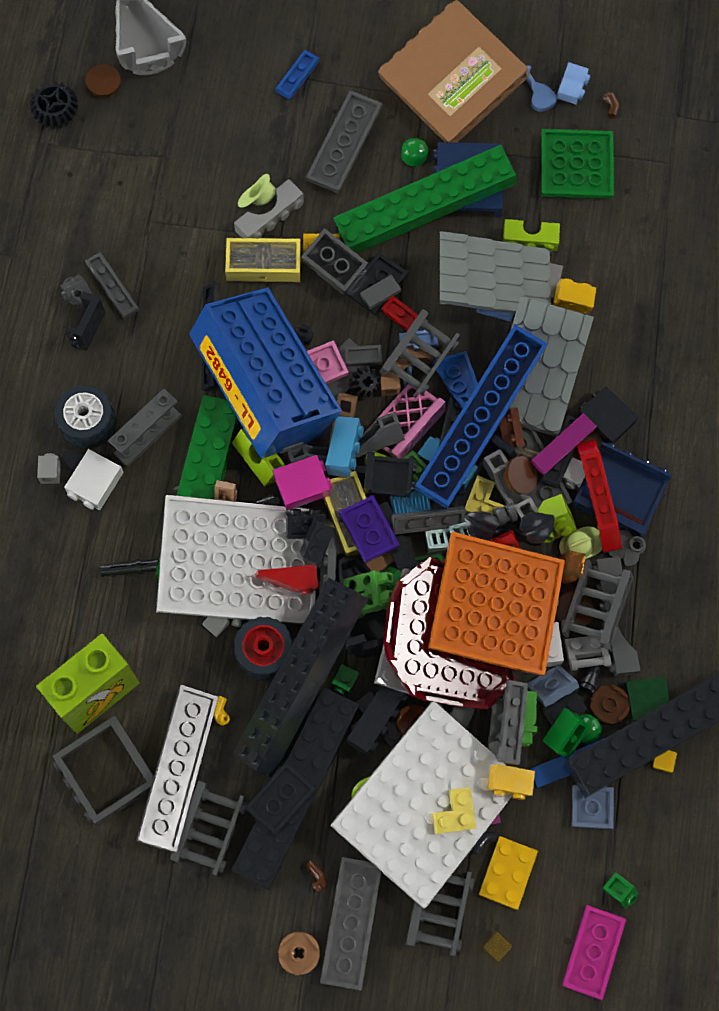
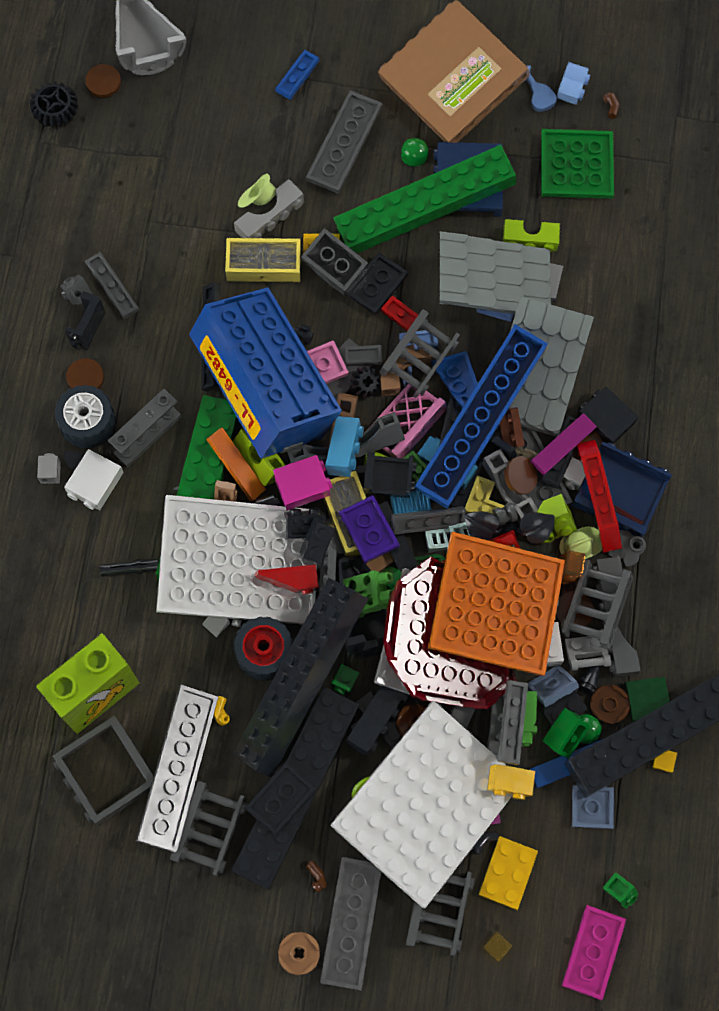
(85, 373): none -> reddish brown tile
(236, 464): none -> orange tile
(380, 292): dark grey tile -> none
(460, 817): light yellow plate -> none
(574, 296): yellow brick -> none

